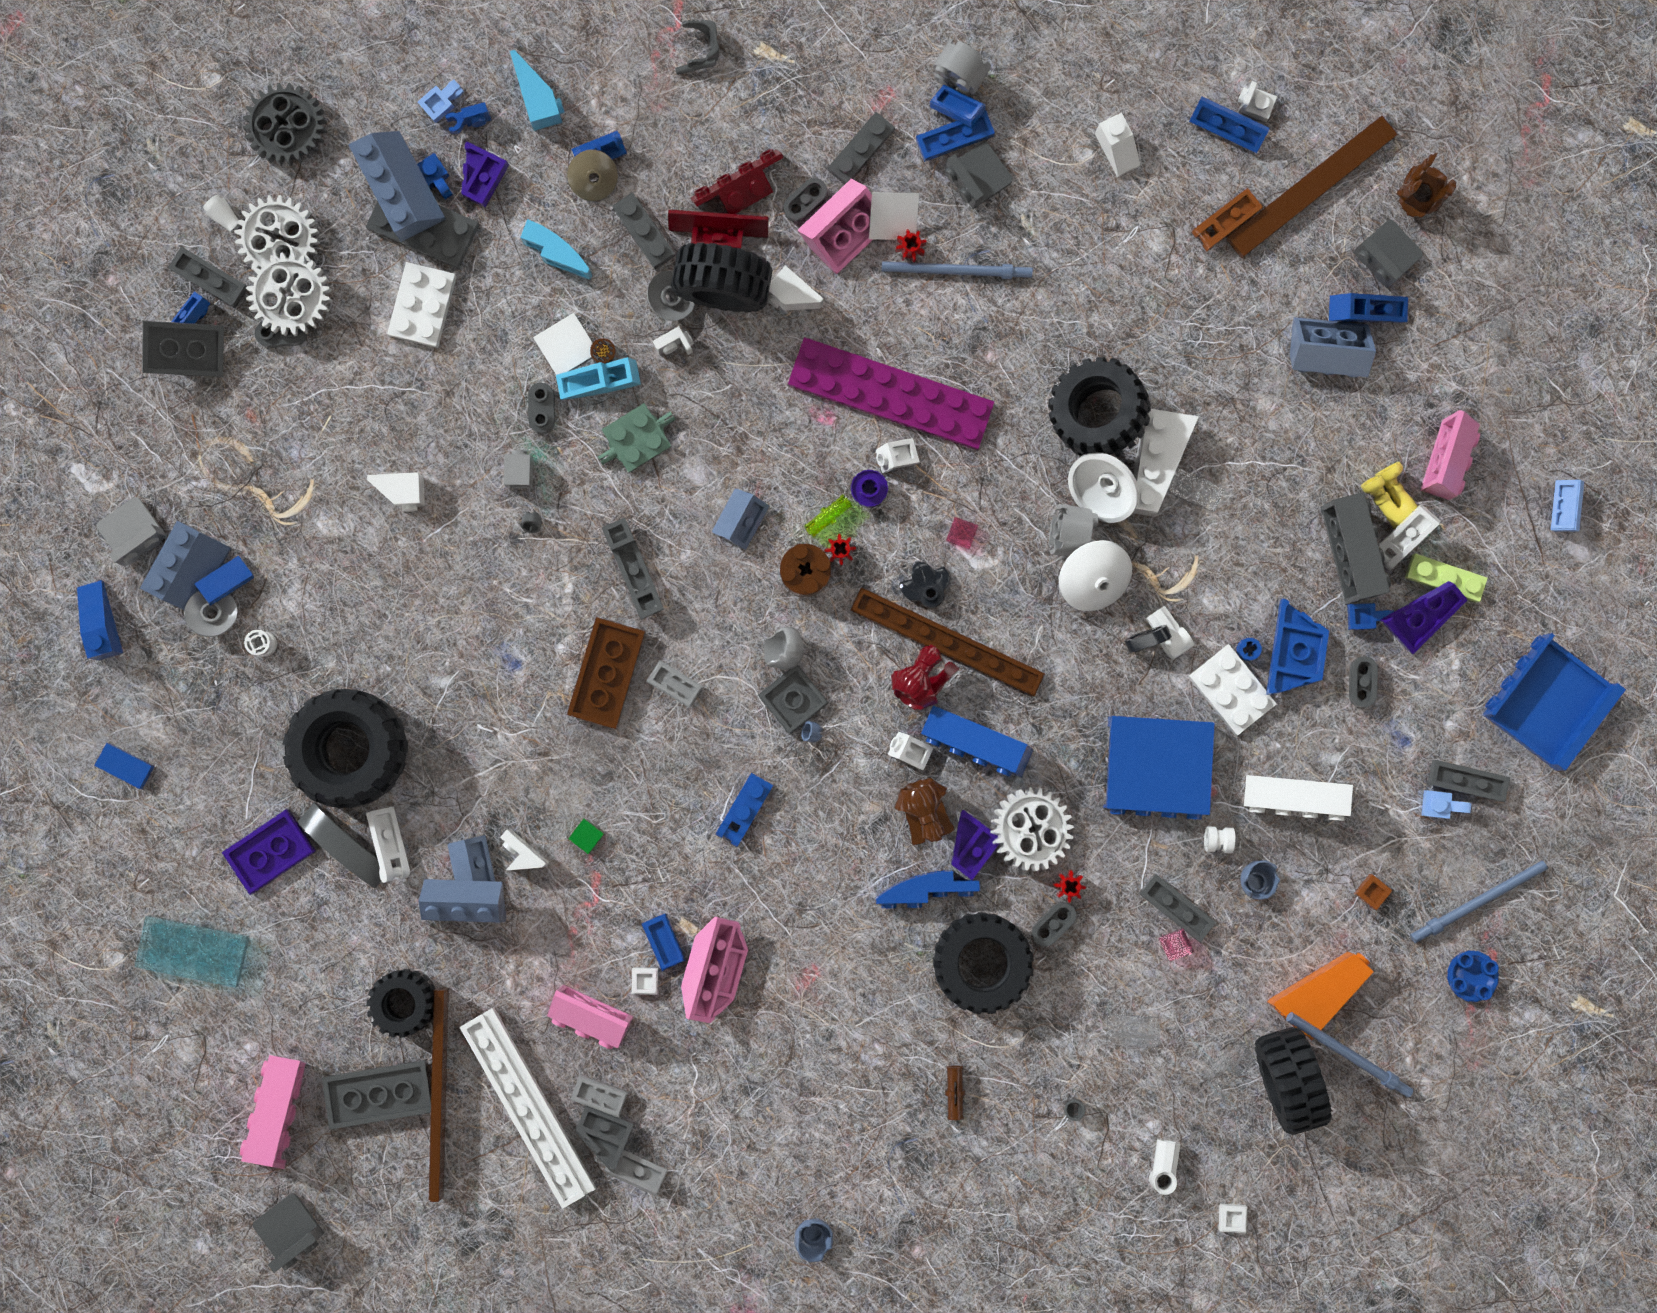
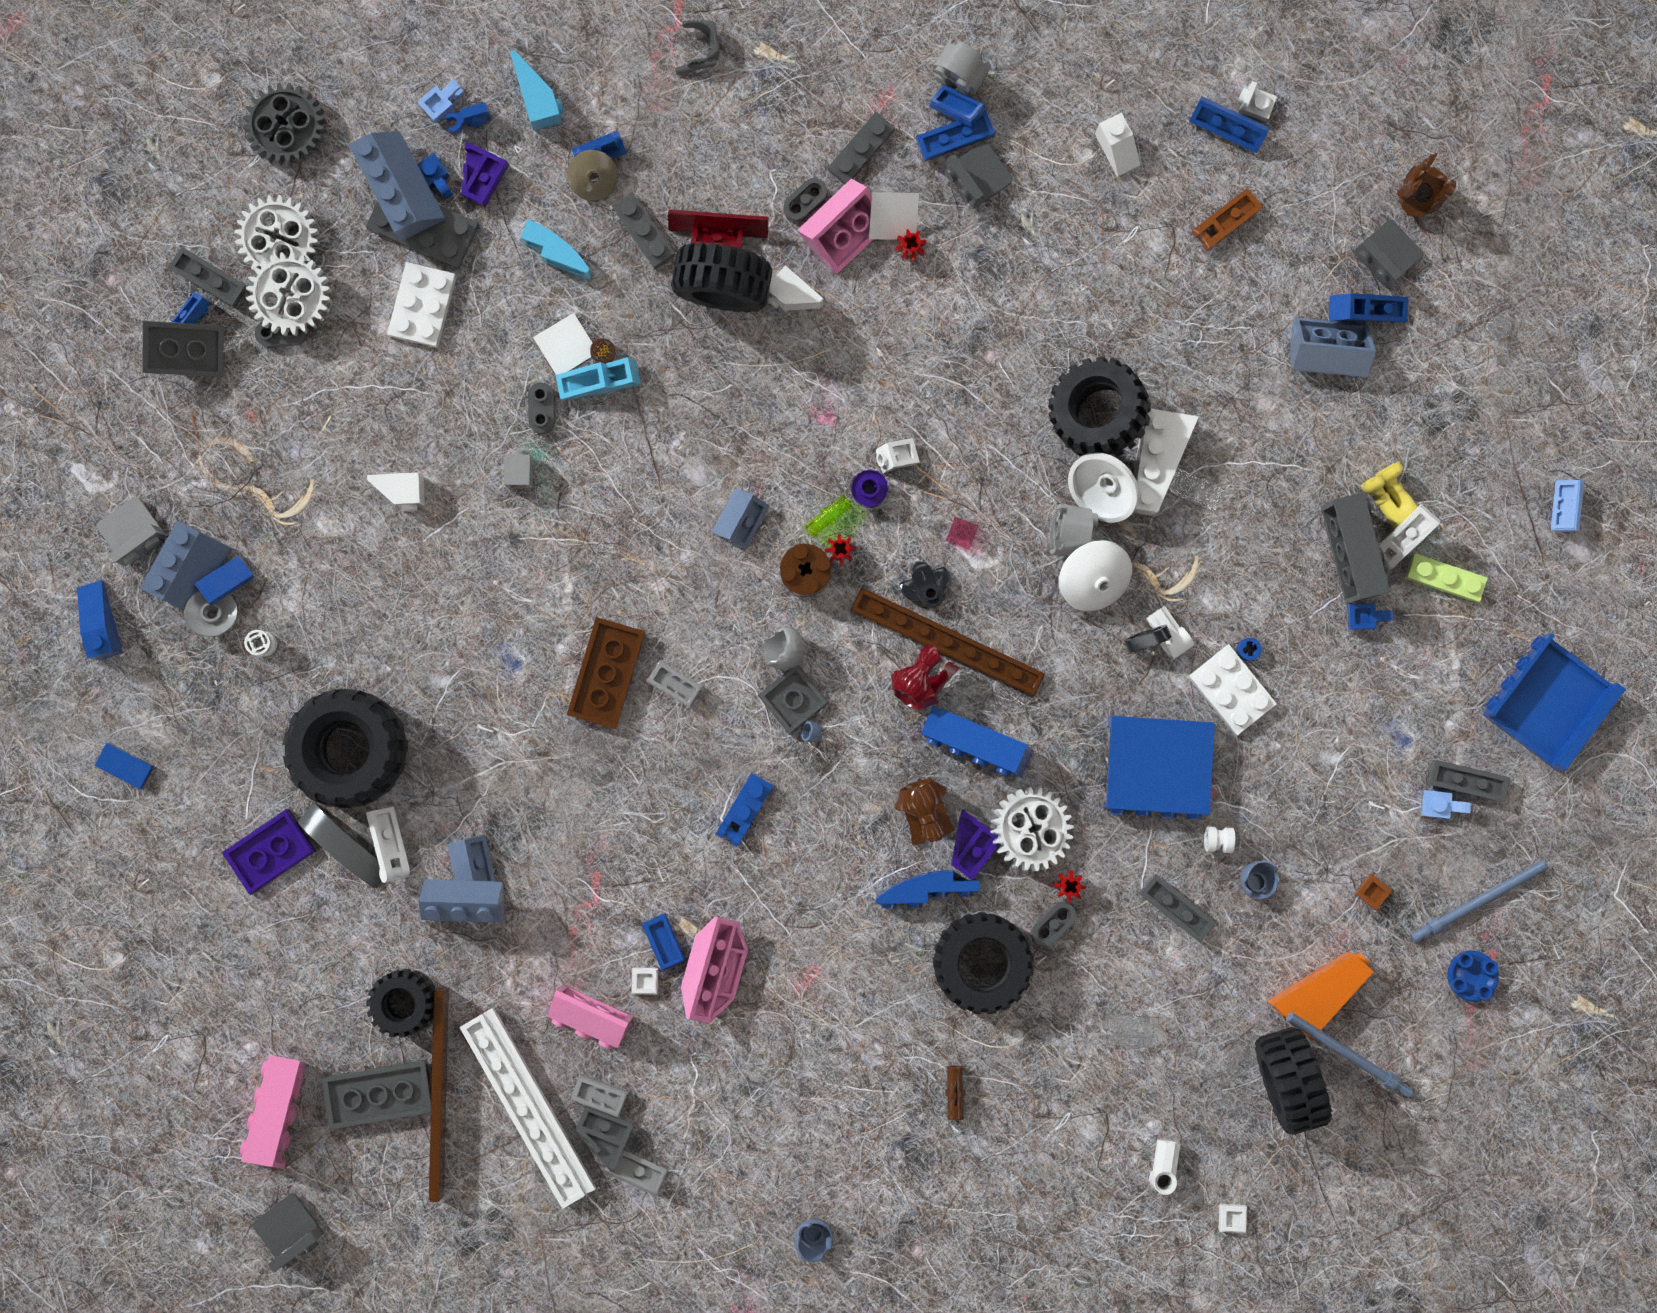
(192, 951): clear light blue plate -> none
(221, 212): white cone -> none
(527, 857): white slope -> none
(531, 522): dark grey hinge -> none
(586, 836): green tile -> none
(633, 568): dark grey slope -> none
(636, 438): sand green plate -> none
(656, 291): light grey dish -> none
(669, 342): white bracket -> none
(742, 187): dark red bracket -> none
(890, 393): magenta plate -> none
(910, 750): white bracket -> none
(1006, 271): sand blue bar -> none
(1069, 1109): dark grey hinge -> none
(1176, 944): clear pink tile -> none
(1297, 650): blue wing -> none
(1298, 795): white wedge -> none
(1311, 187): reddish brown tile -> none
(1364, 682): dark grey plate -> none
(1424, 616): dark purple wing -> none
(1451, 456): bright pink slope -> none

